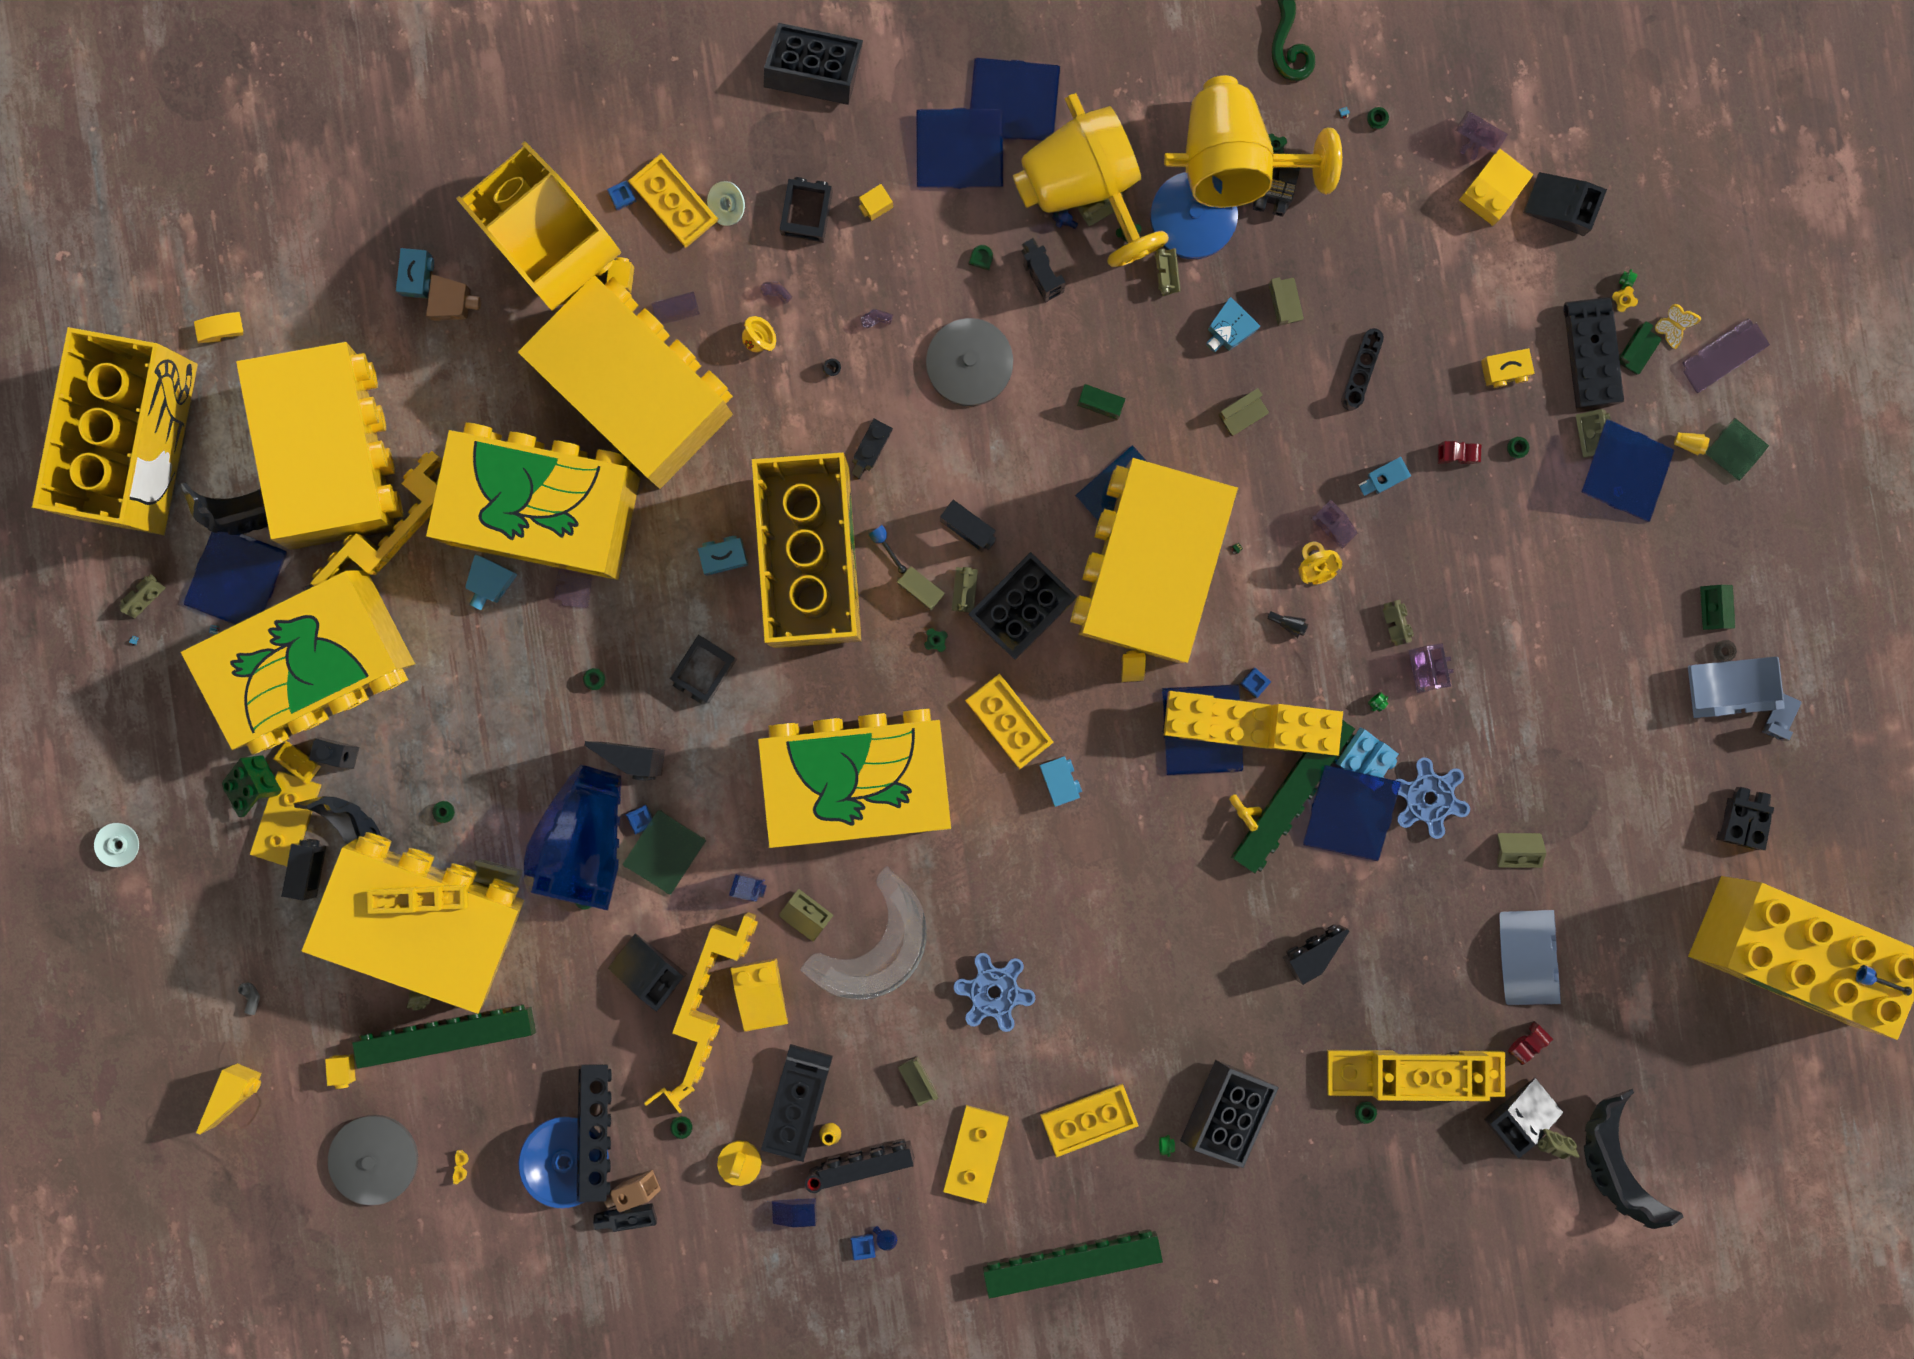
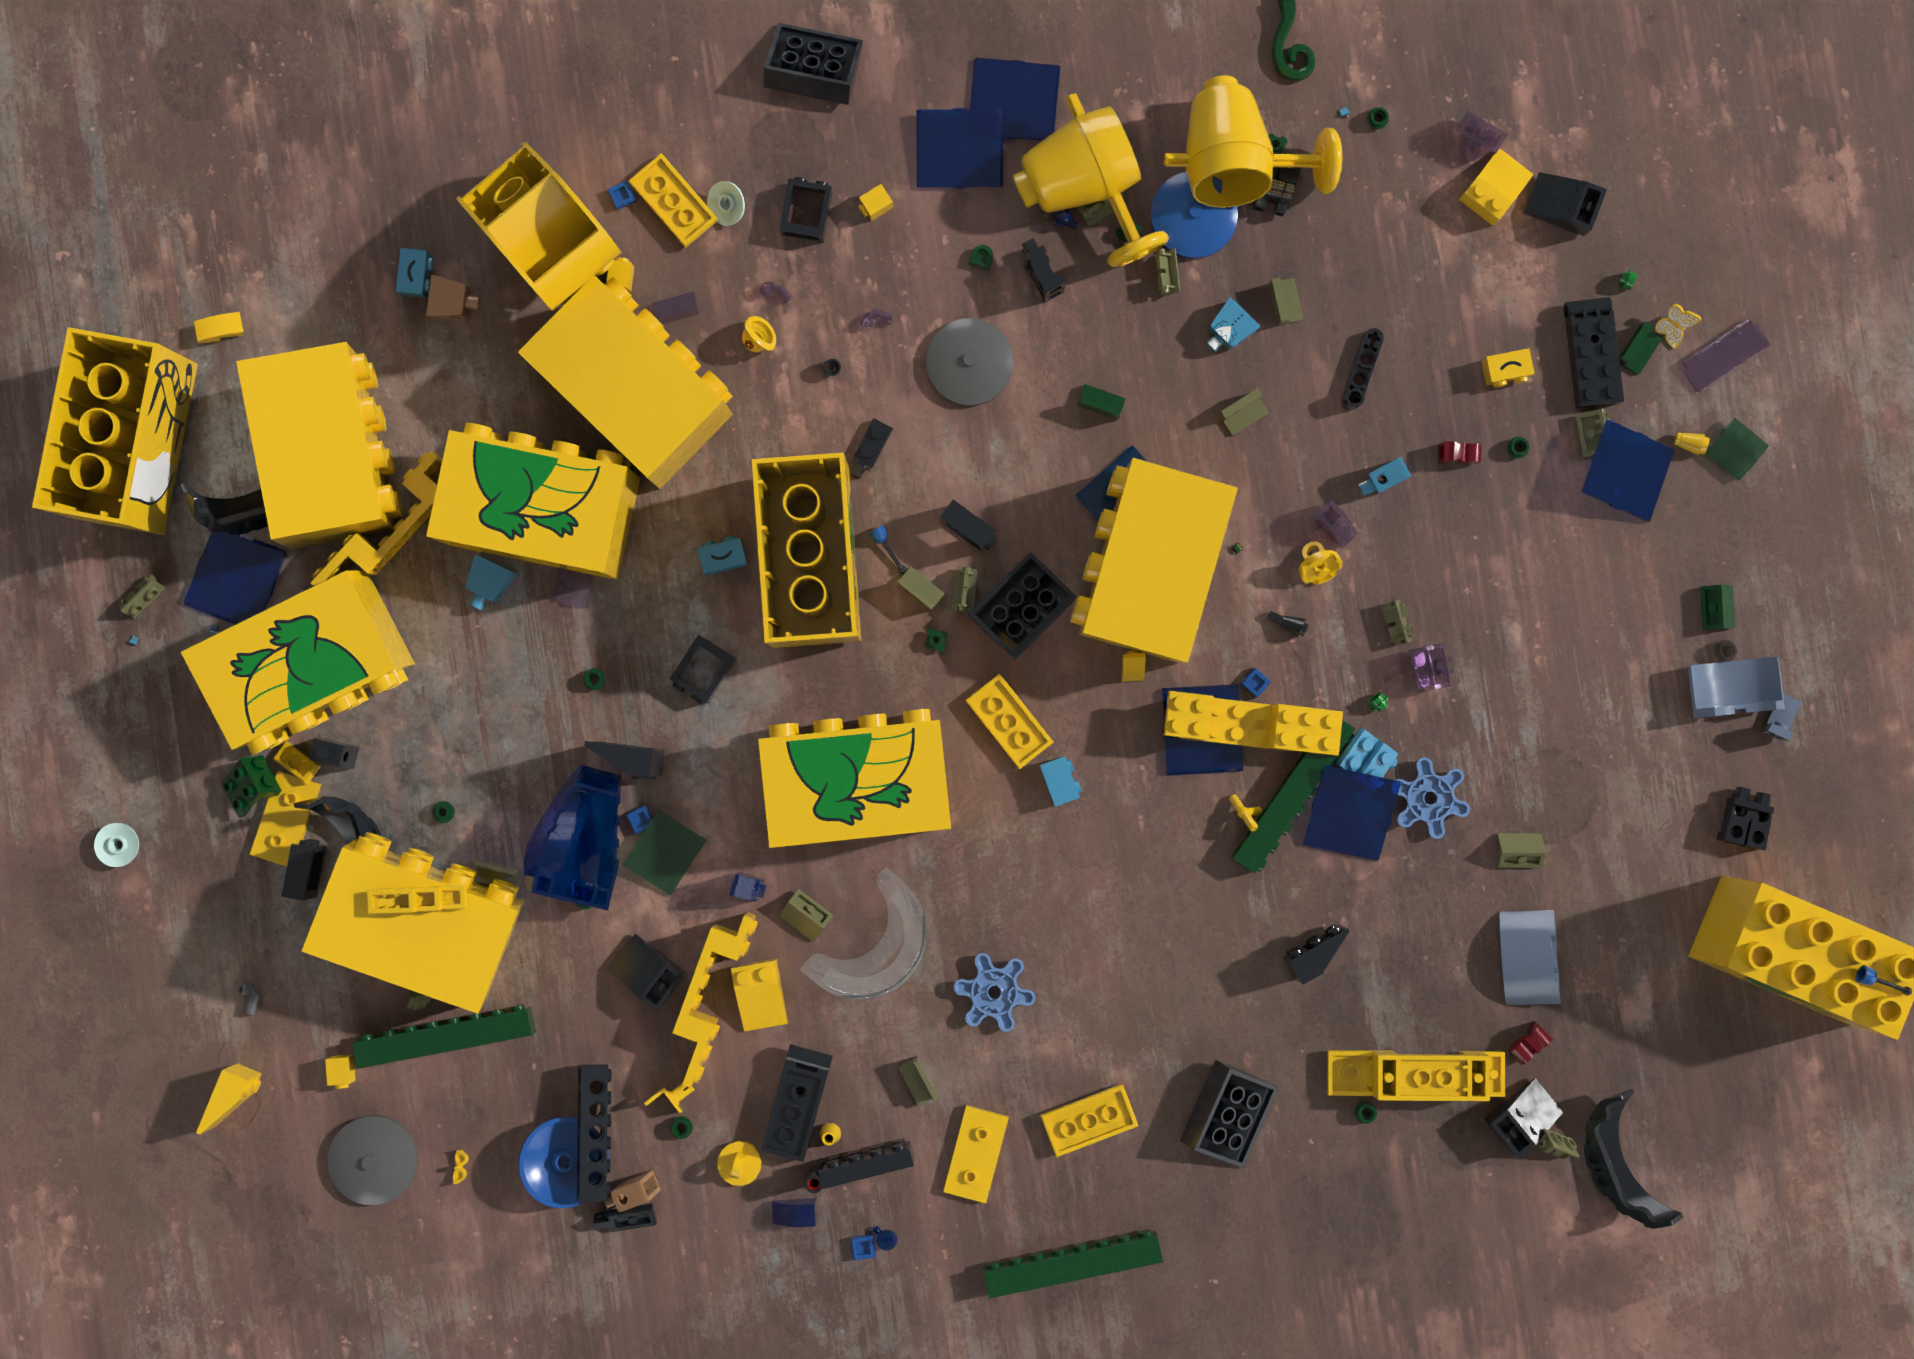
(1166, 1145): green plate -> none
(1631, 300): yellow plate -> none

